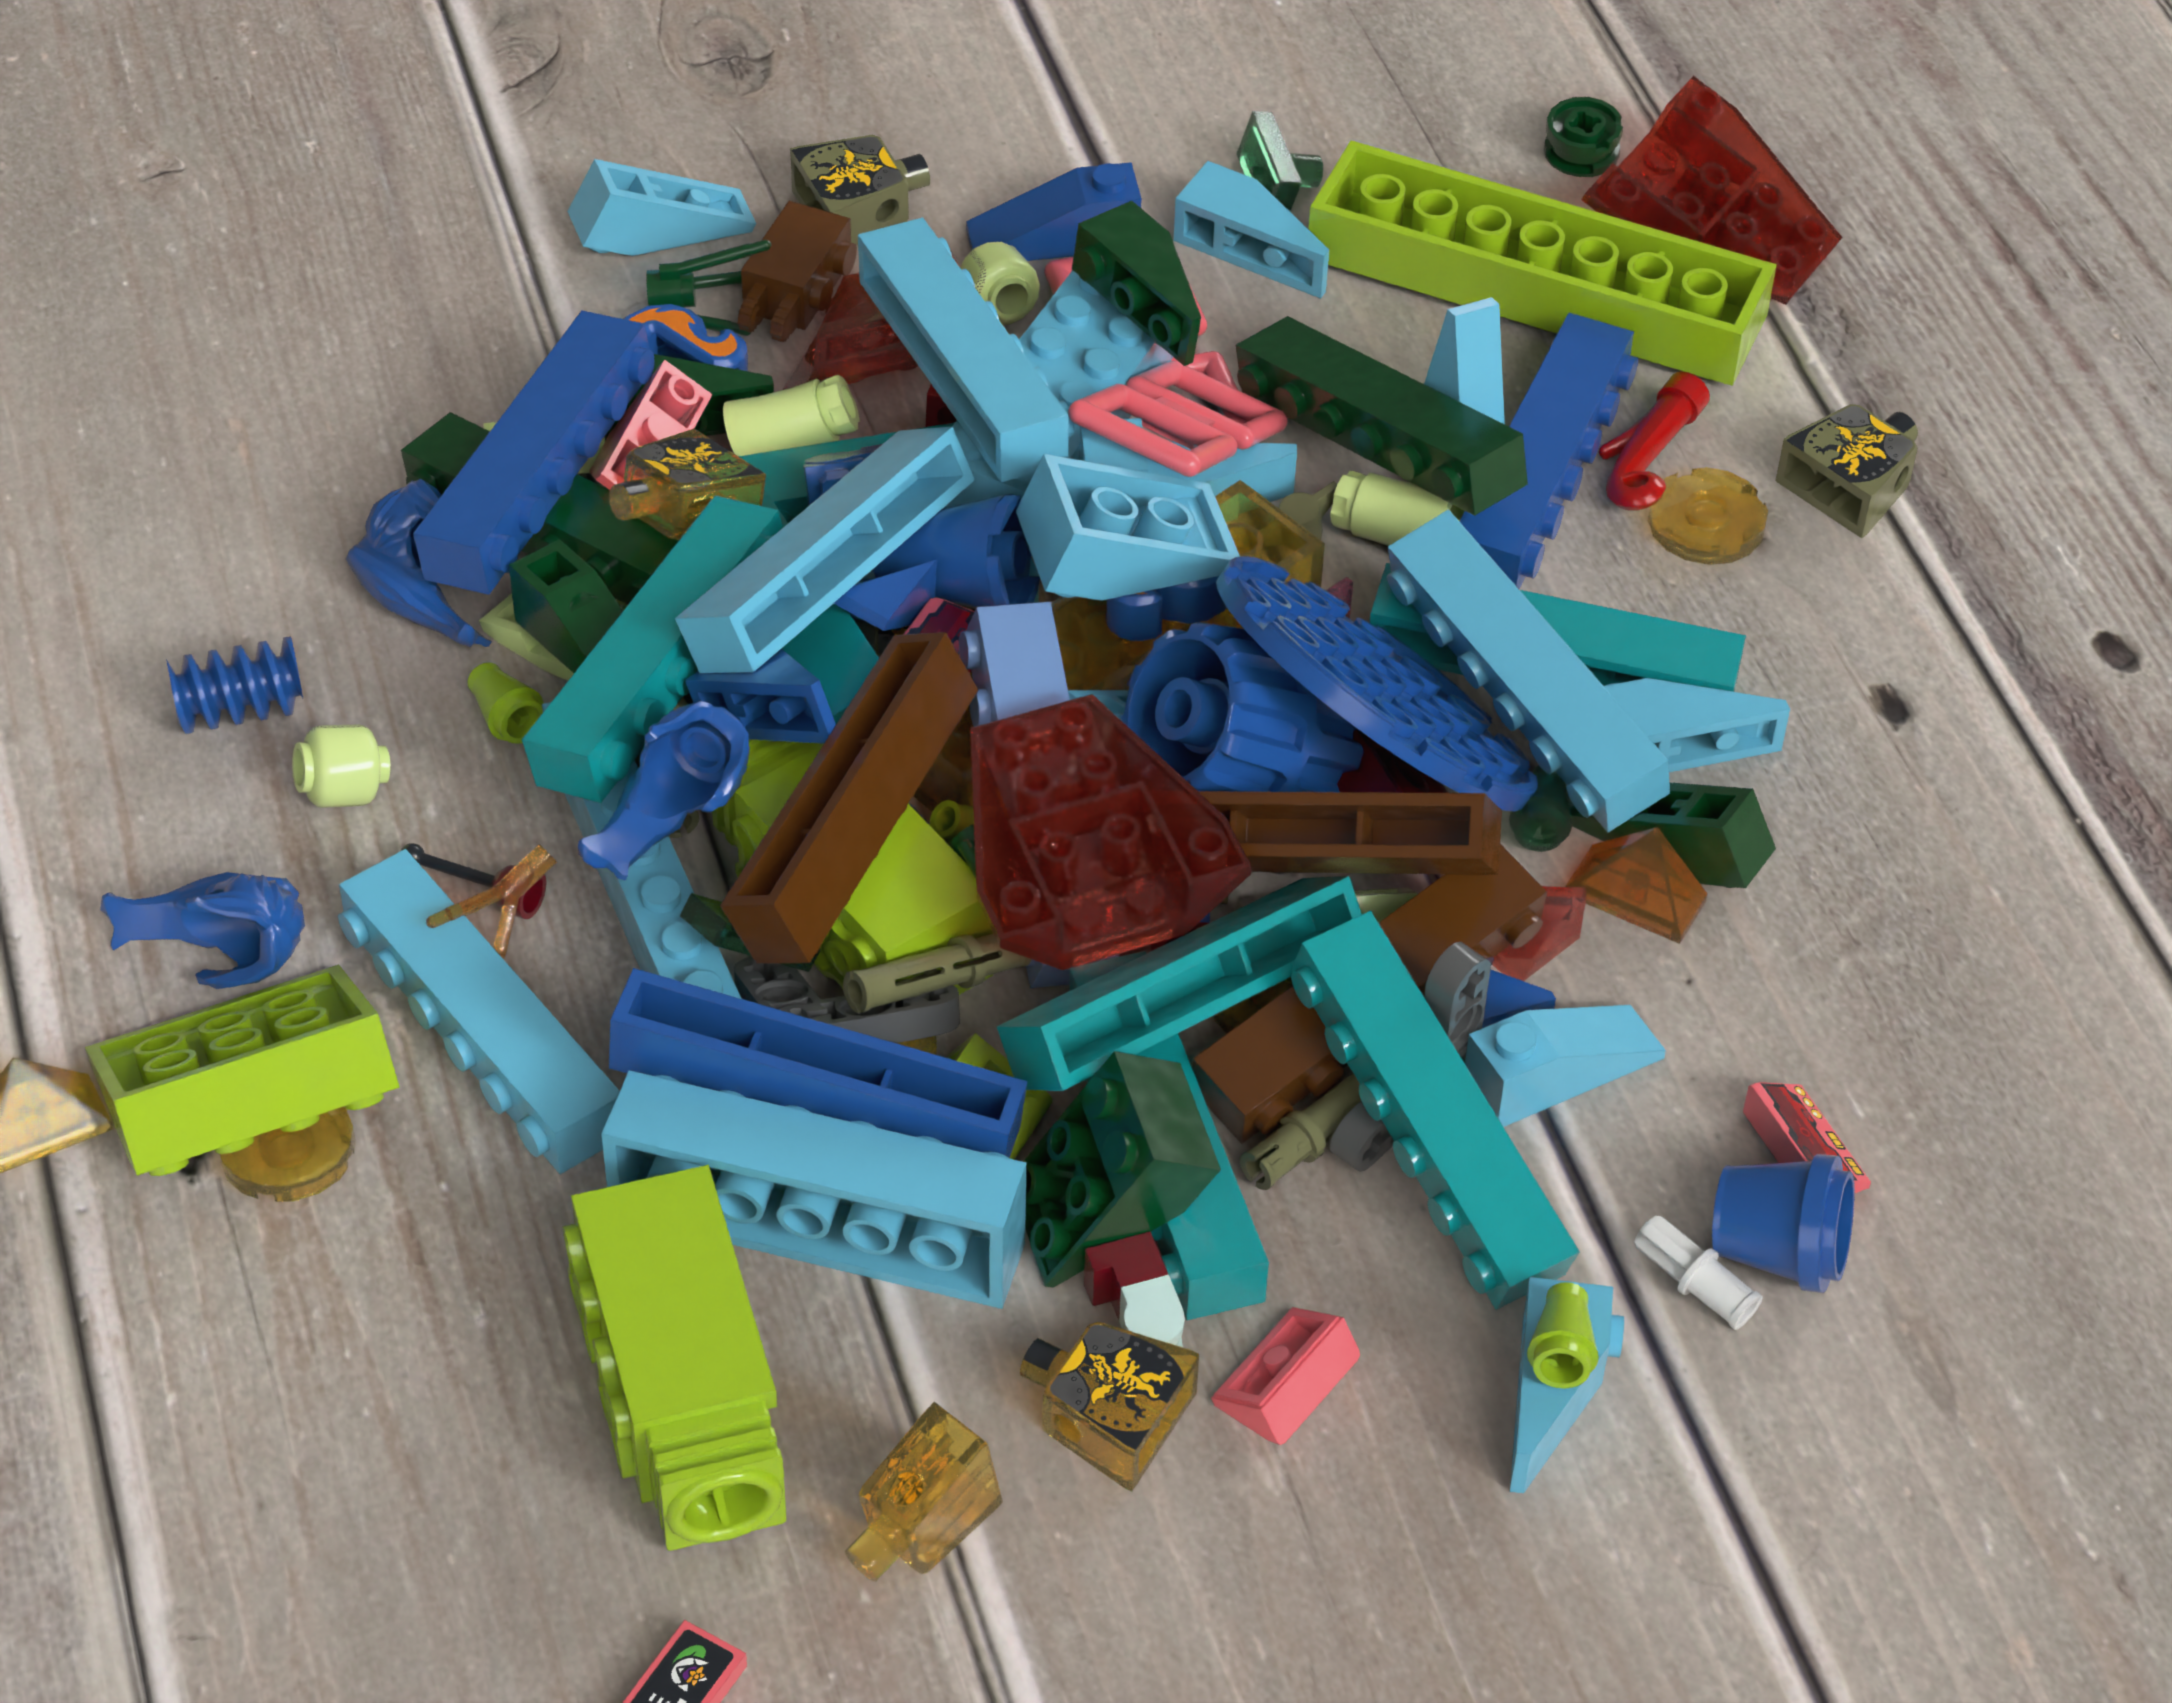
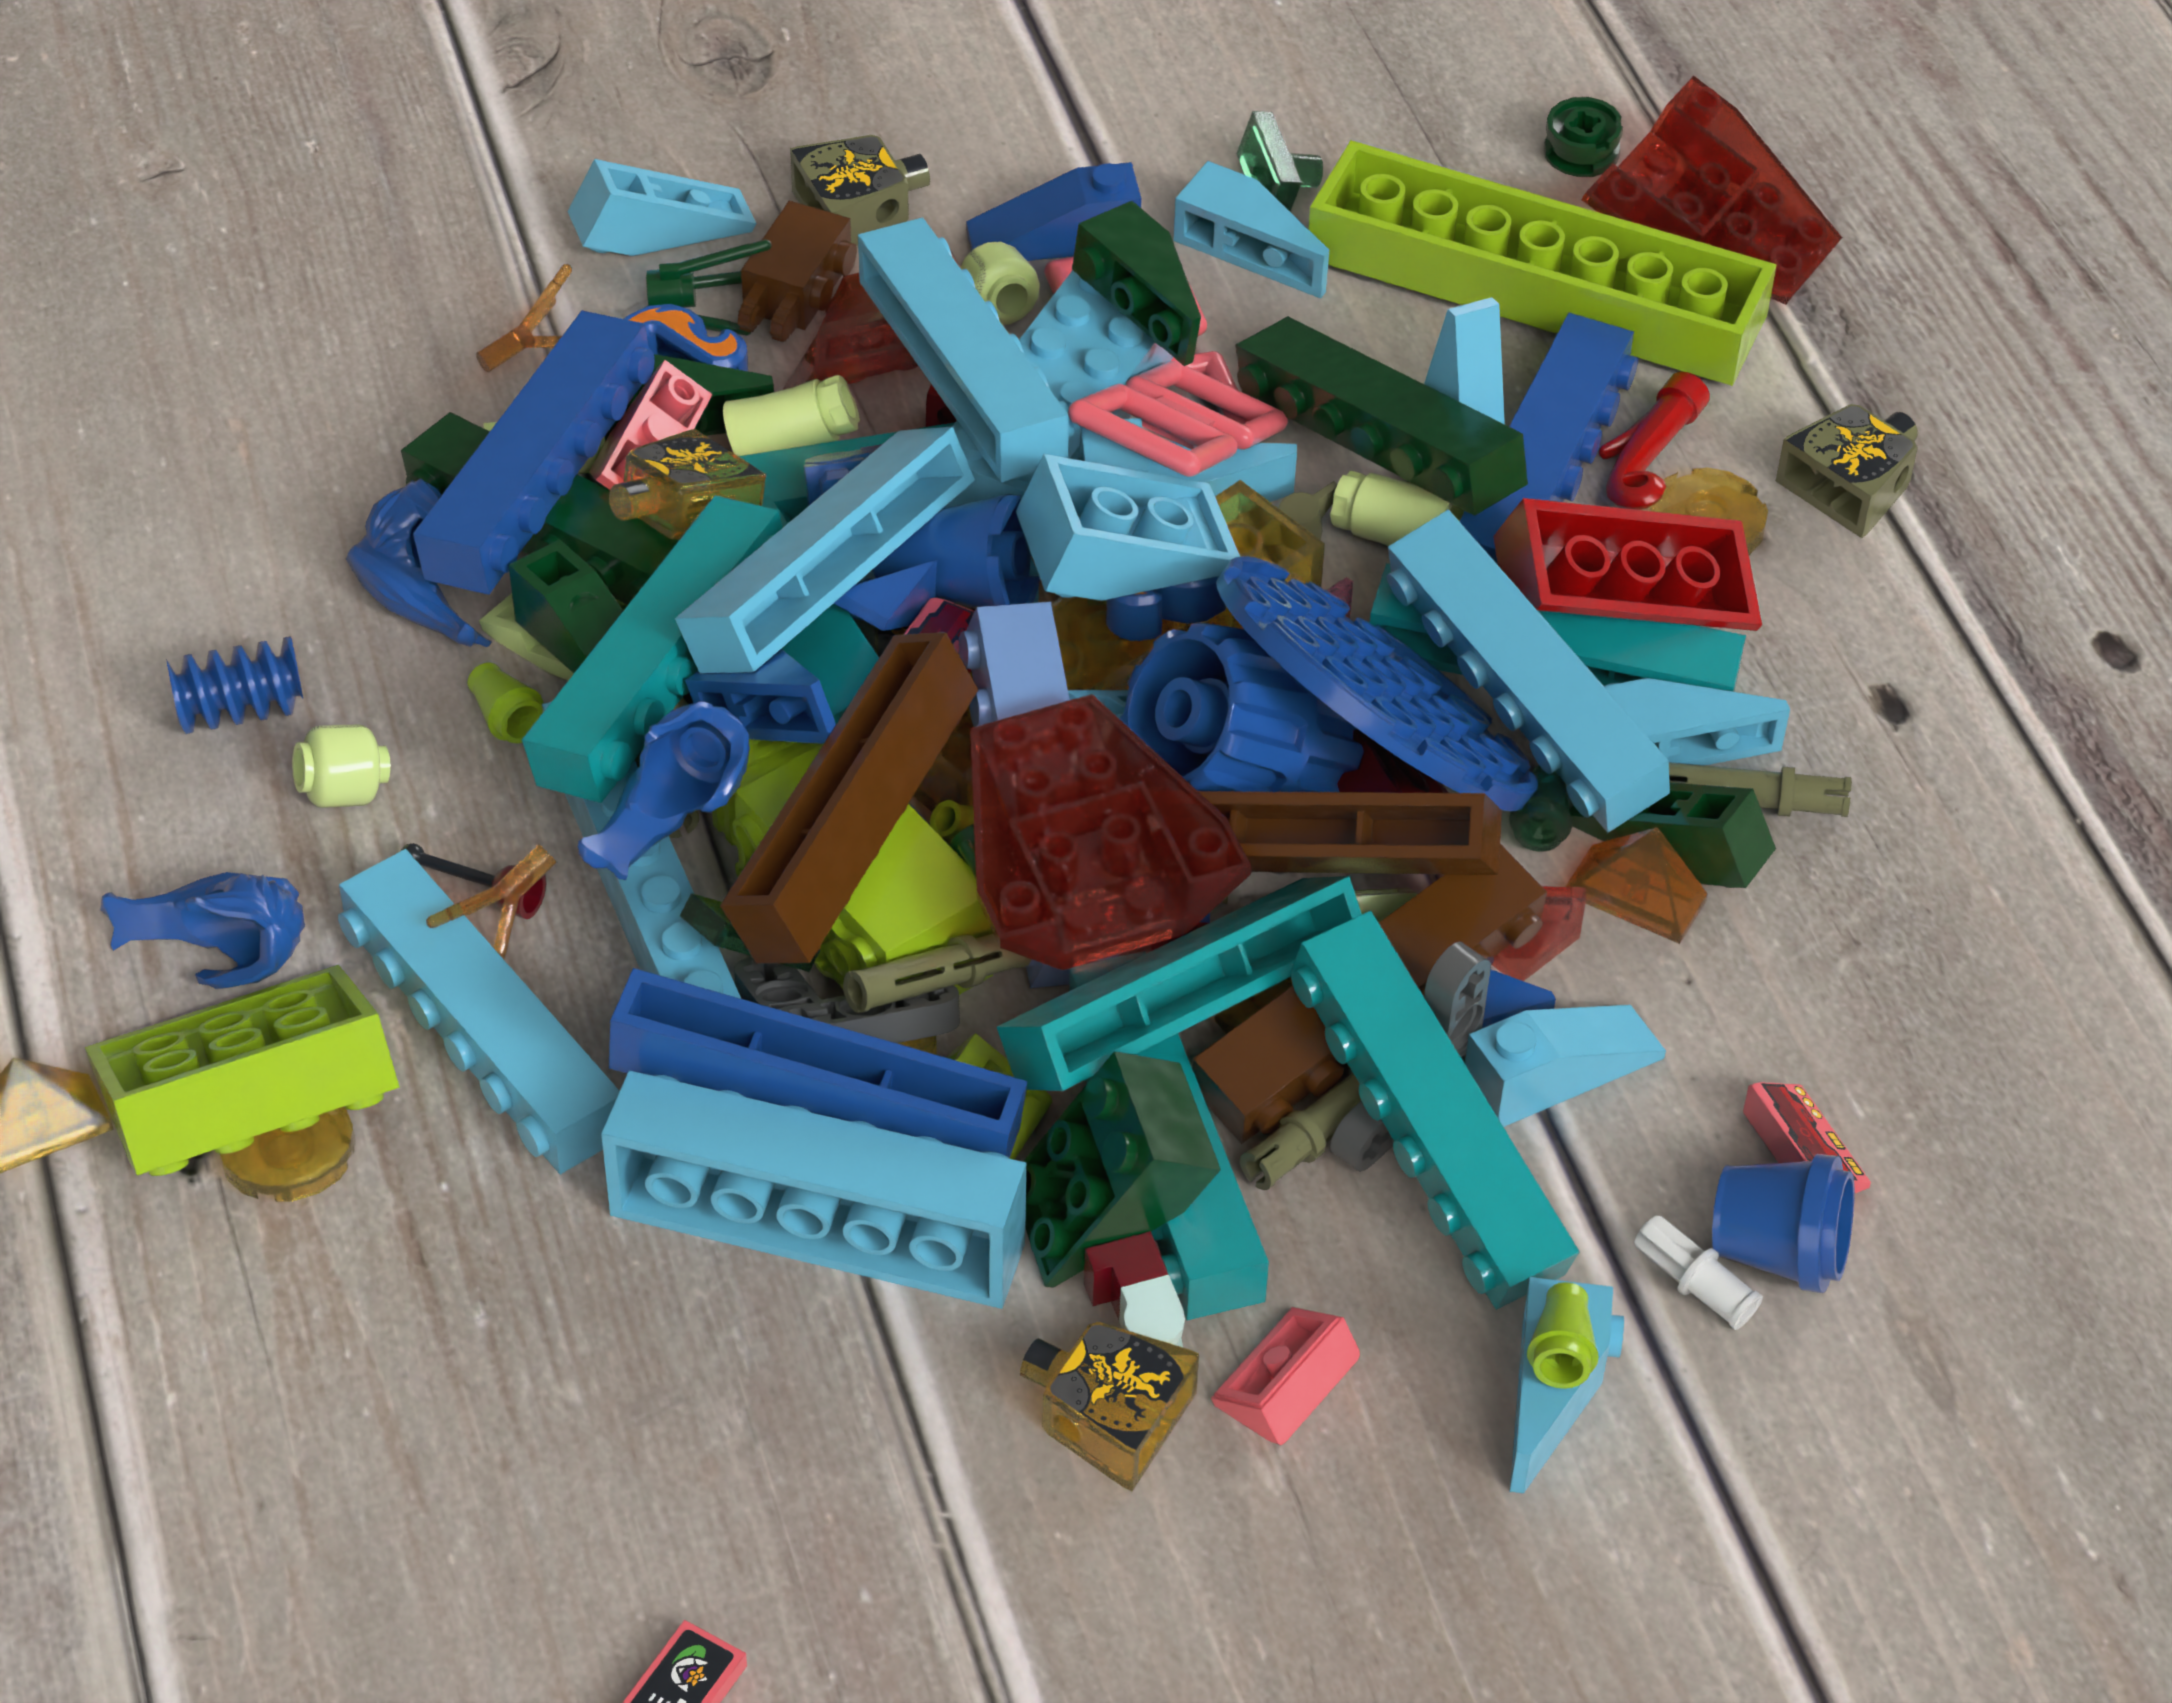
(521, 336): none -> clear orange plant
(677, 1355): lime piece -> none
(925, 1496): clear yellow torso -> none
(1629, 564): none -> red slope
(1774, 789): none -> olive pin

